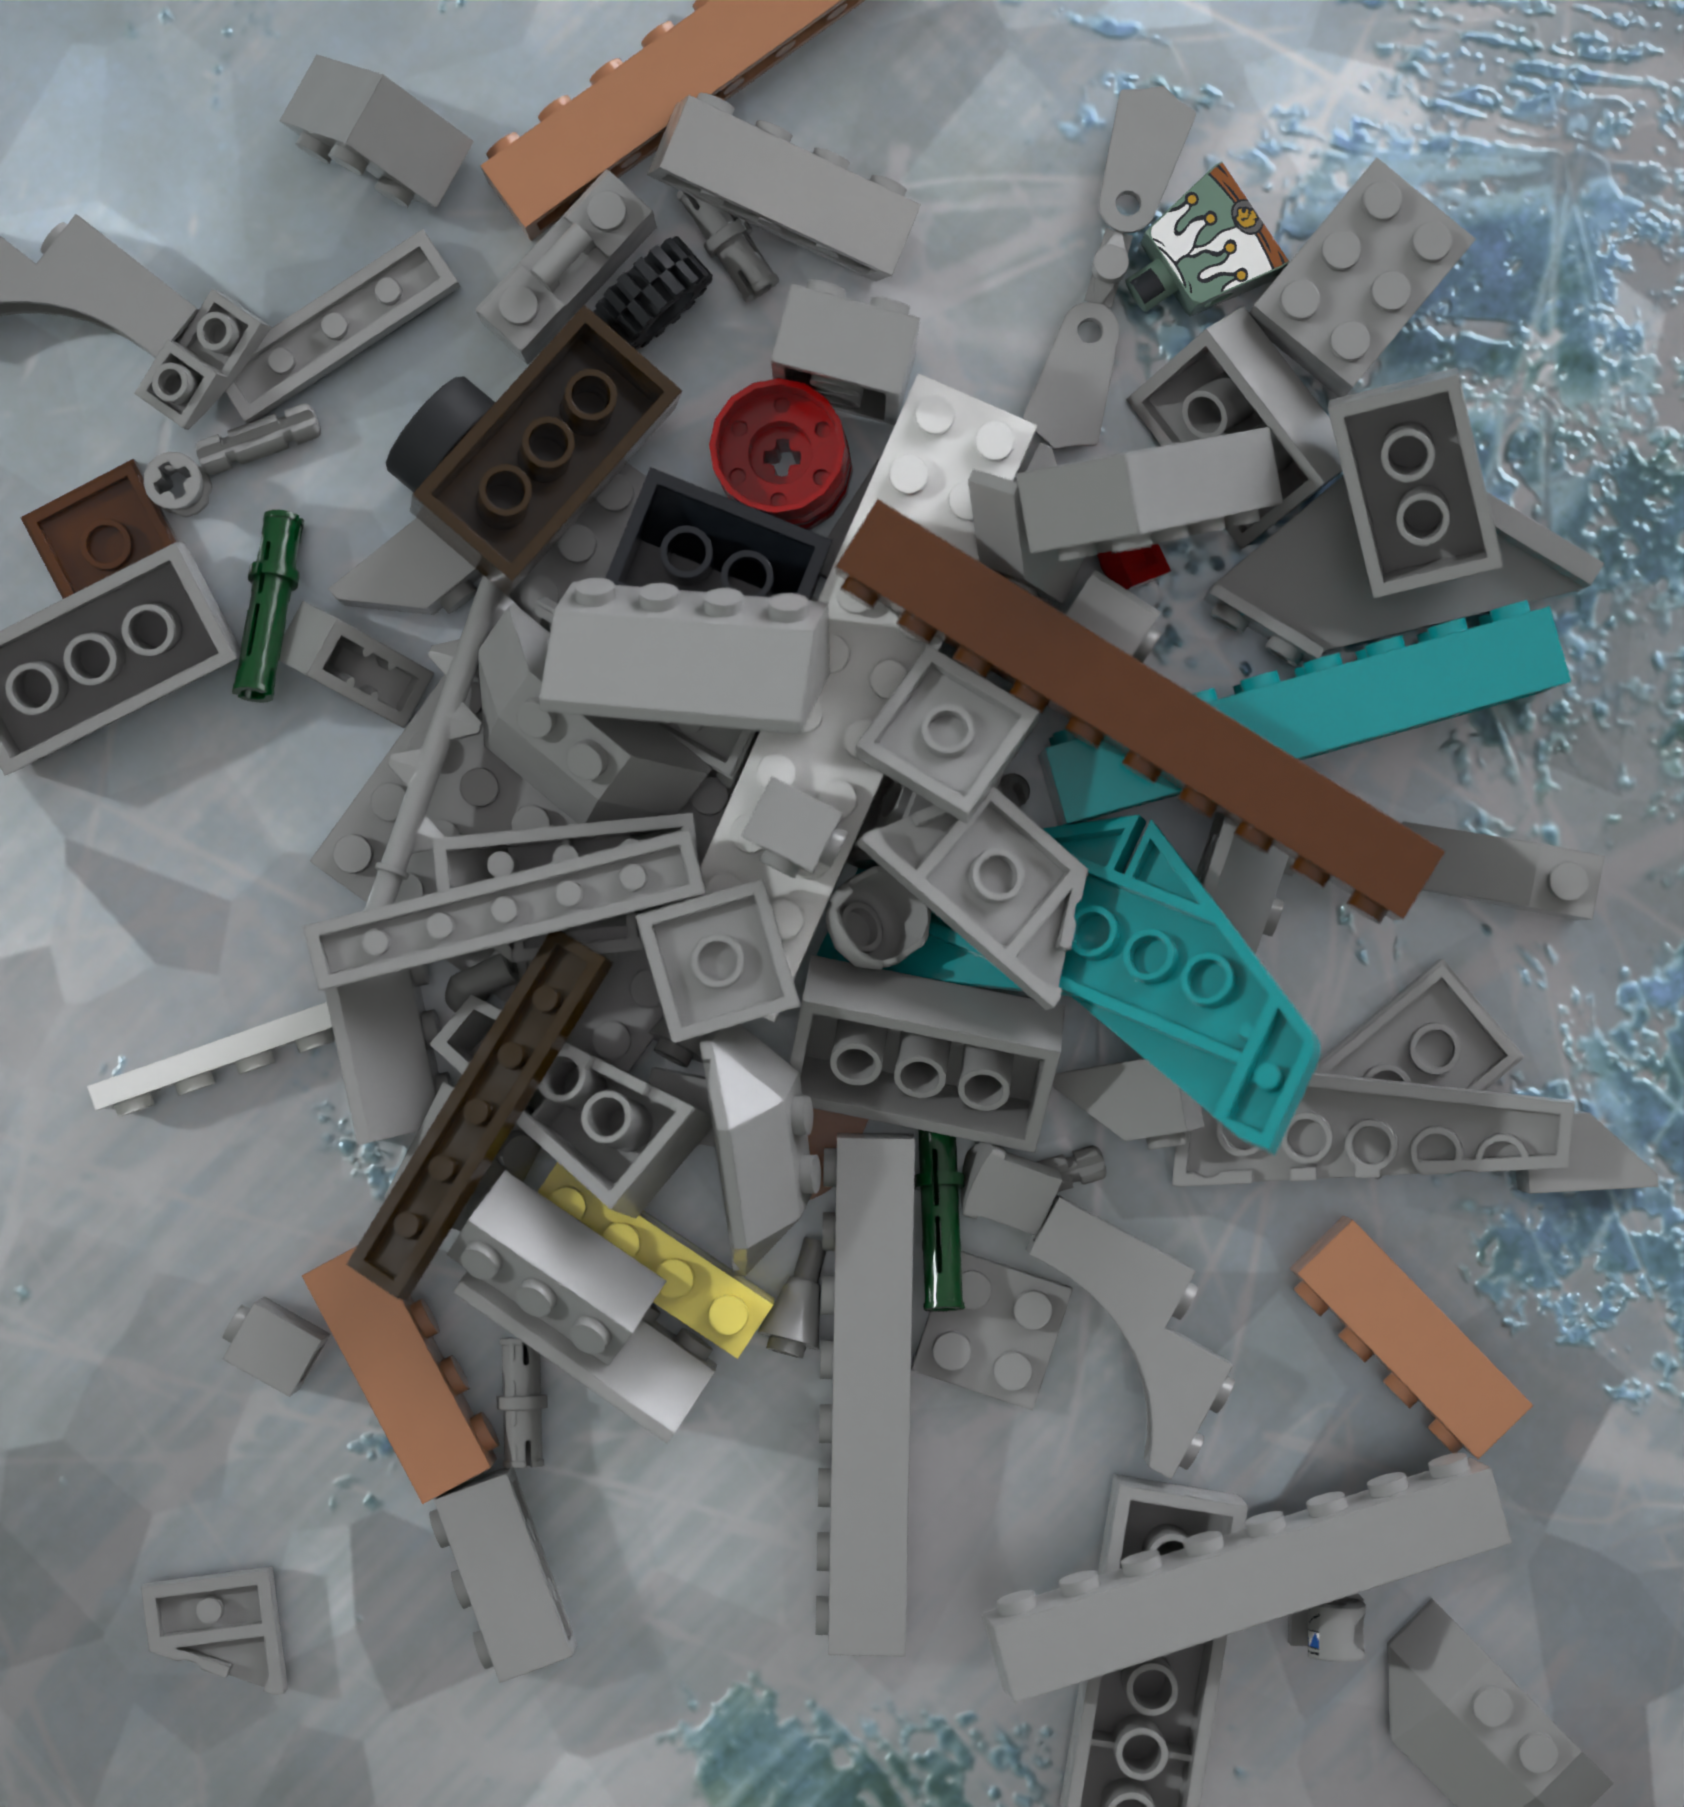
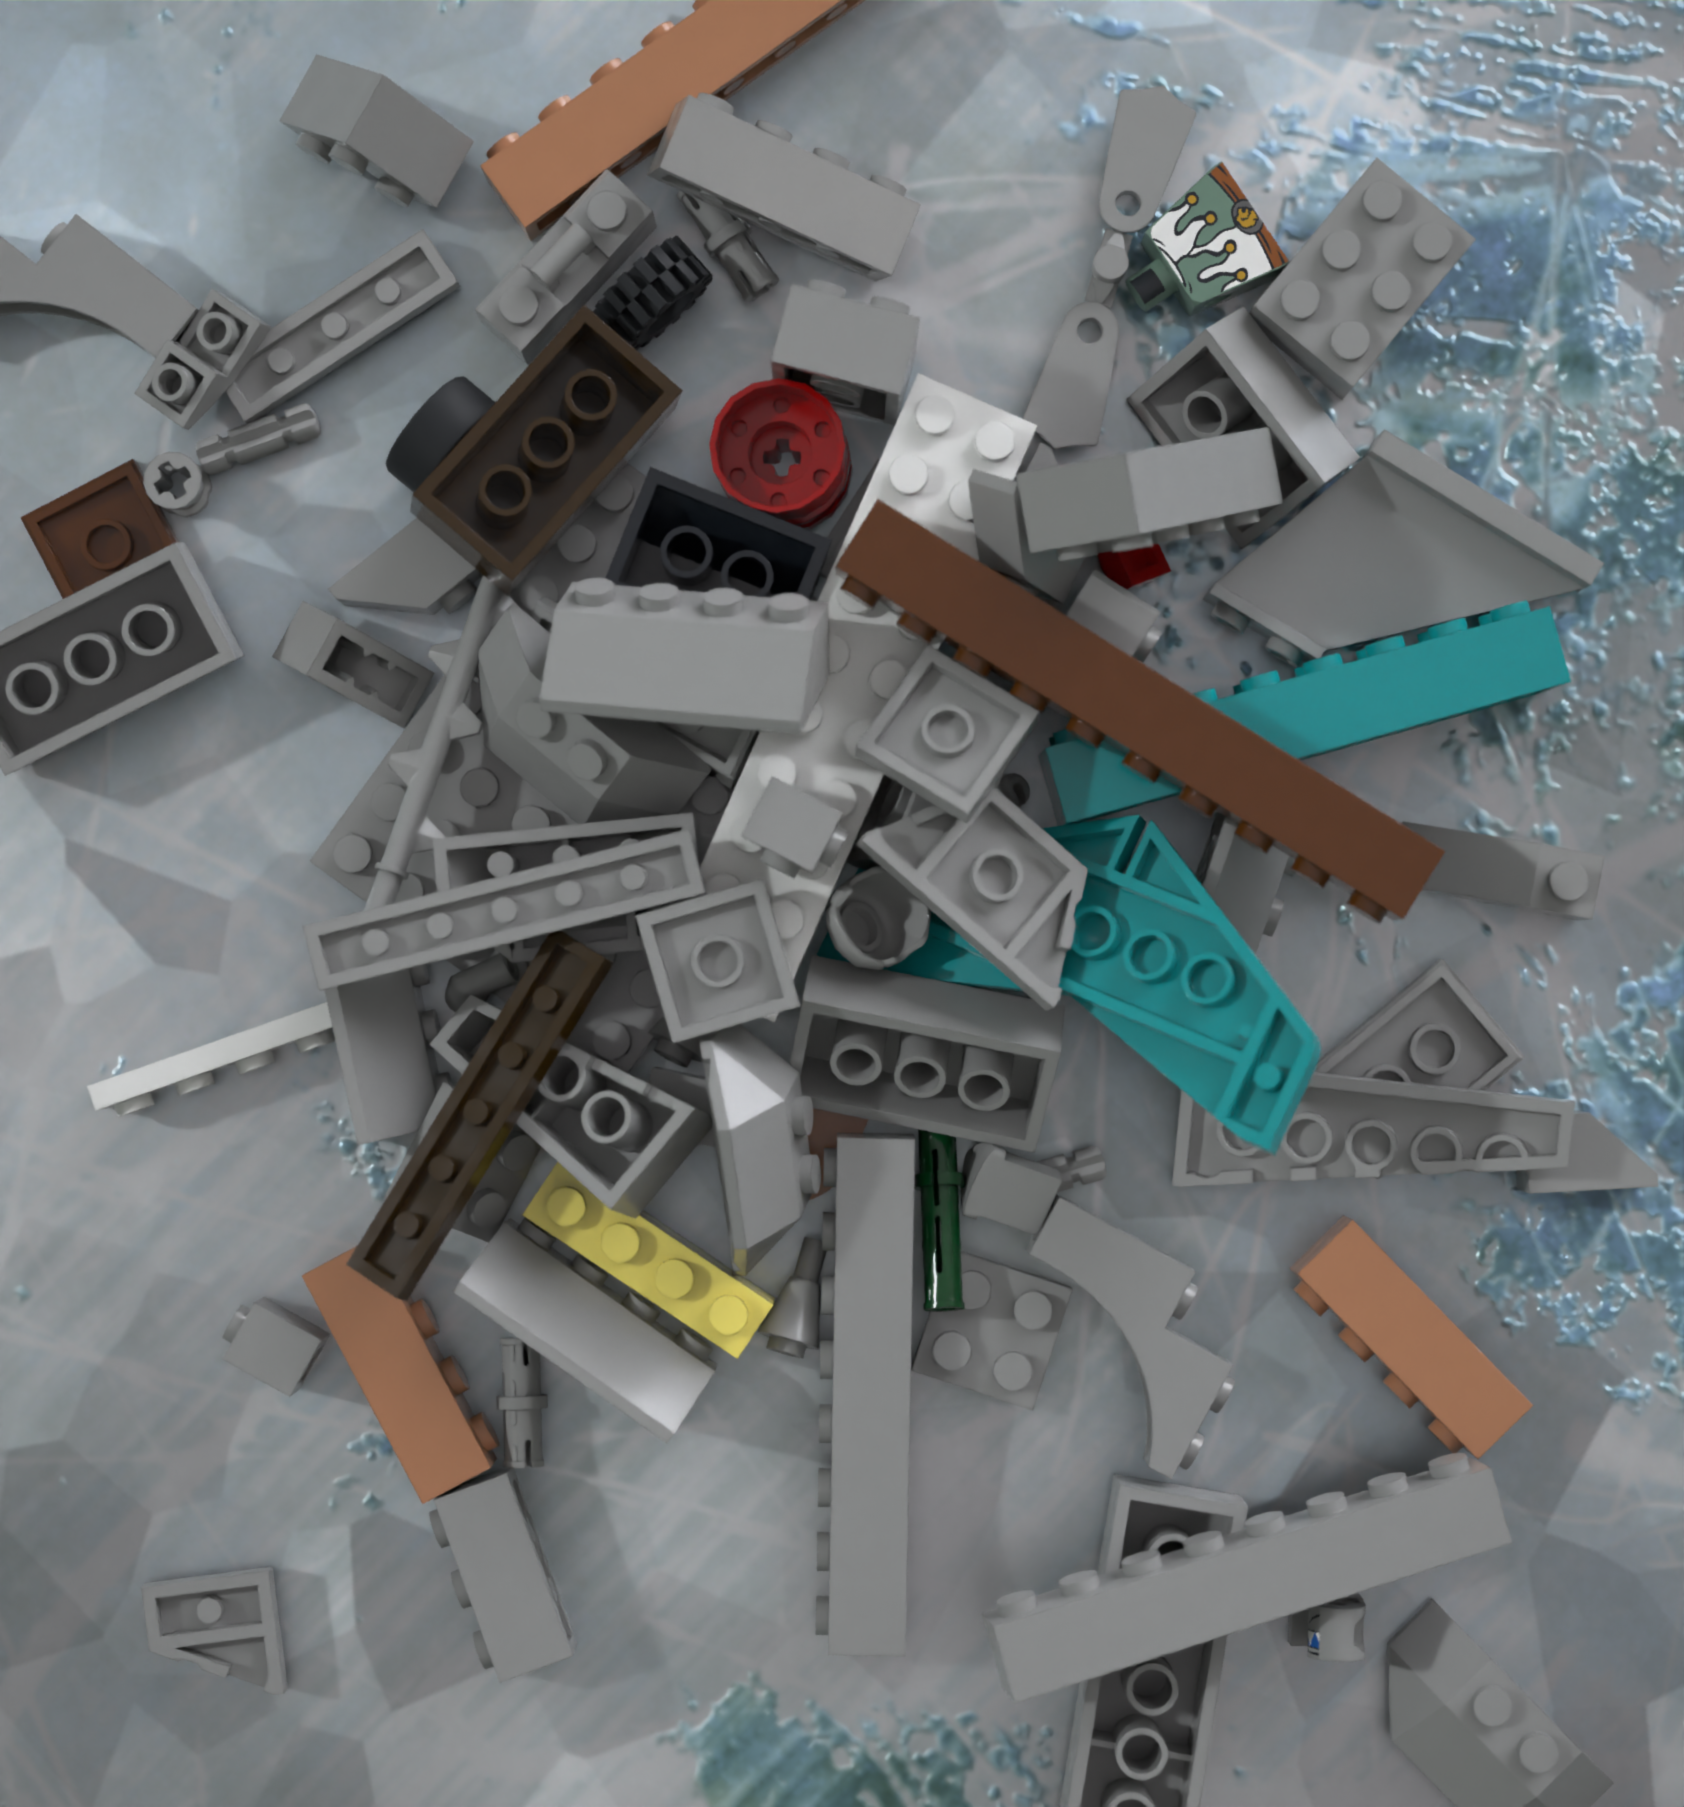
(272, 581): dark green pin -> none
(556, 1268): light grey brick -> none
(1133, 1101): light grey slope -> none
(1415, 483): light grey brick -> none

